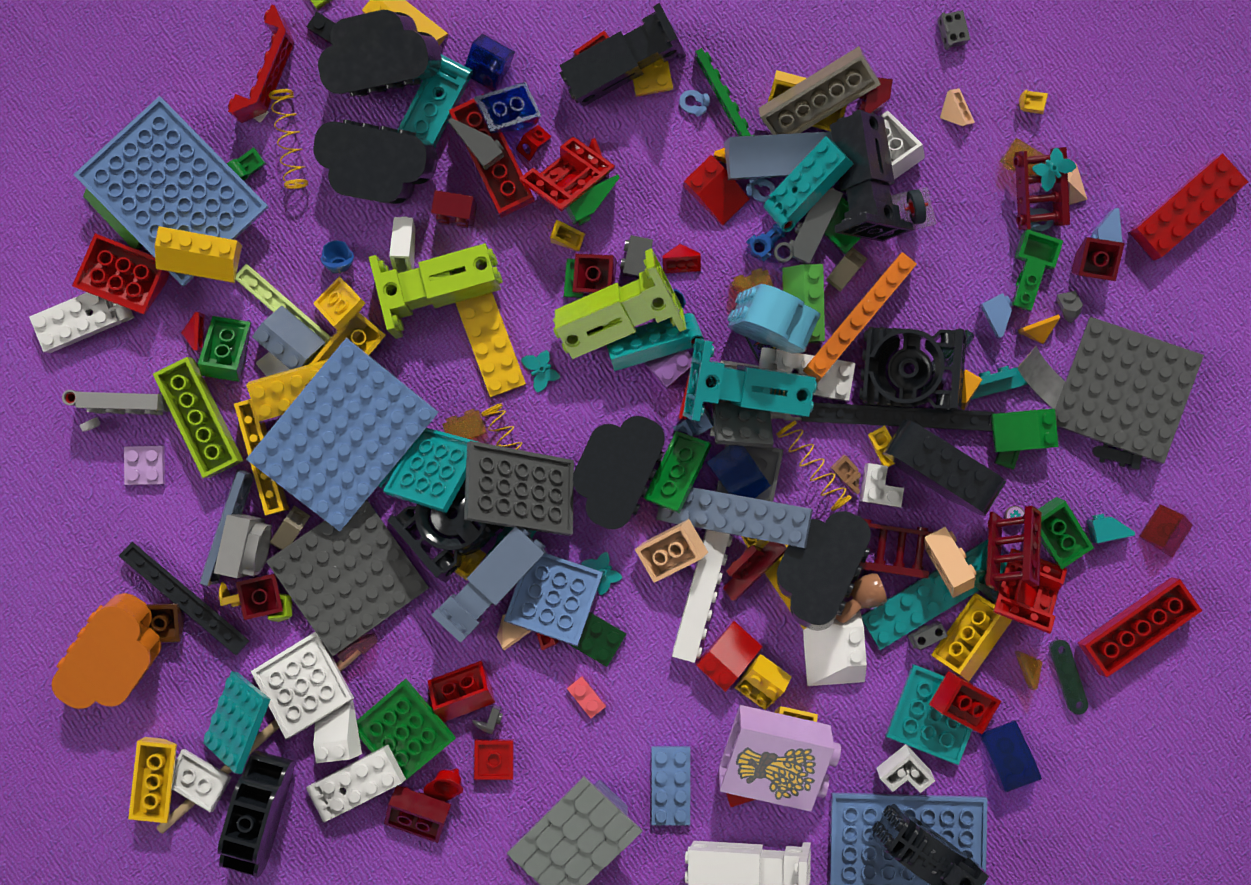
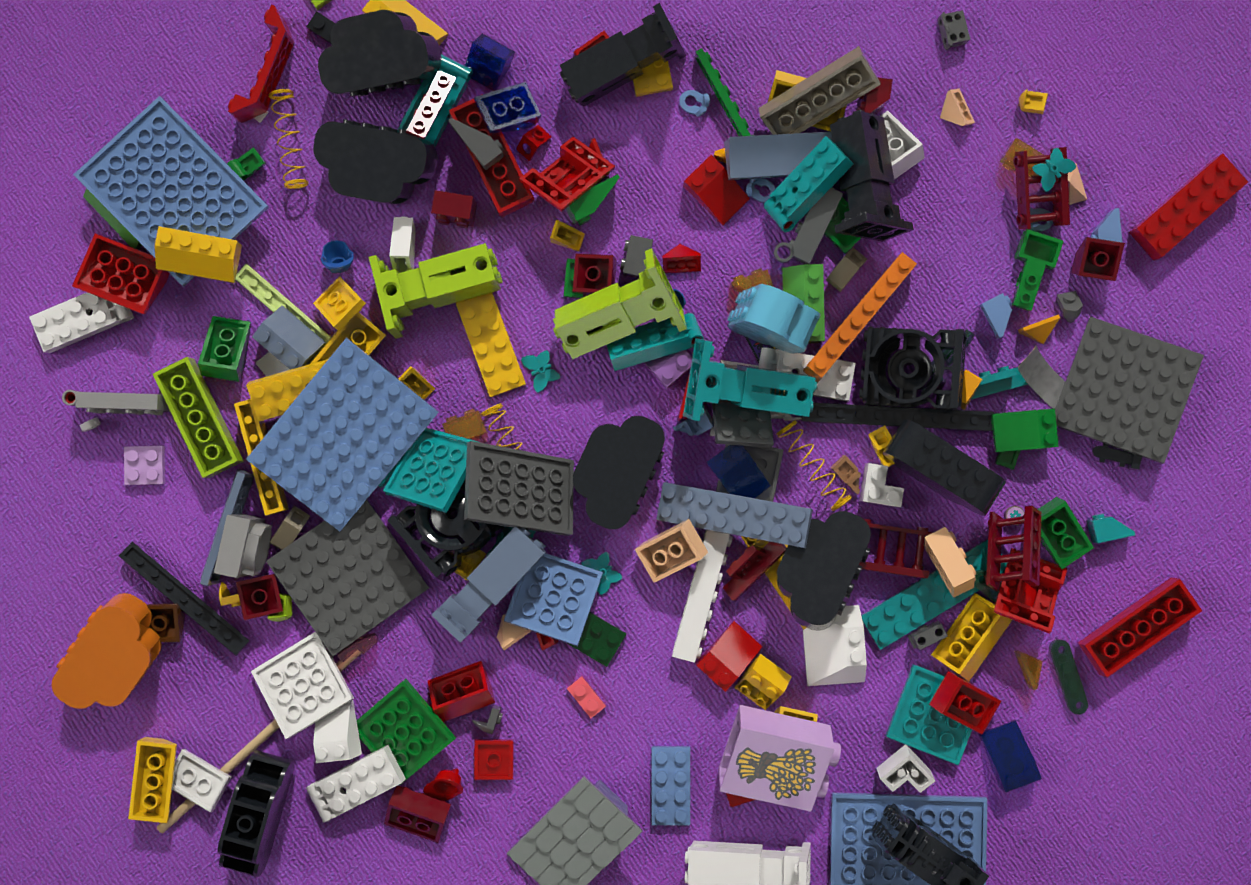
(194, 331): red slope -> none
(236, 722): teal plate -> none
(416, 382): none -> yellow slope
(431, 105): none -> bracket
(677, 472): green plate -> none
(766, 241): blue connector -> none
(866, 593): nougat piece -> none
(915, 207): plate -> none
(1166, 530): clear red slope -> none

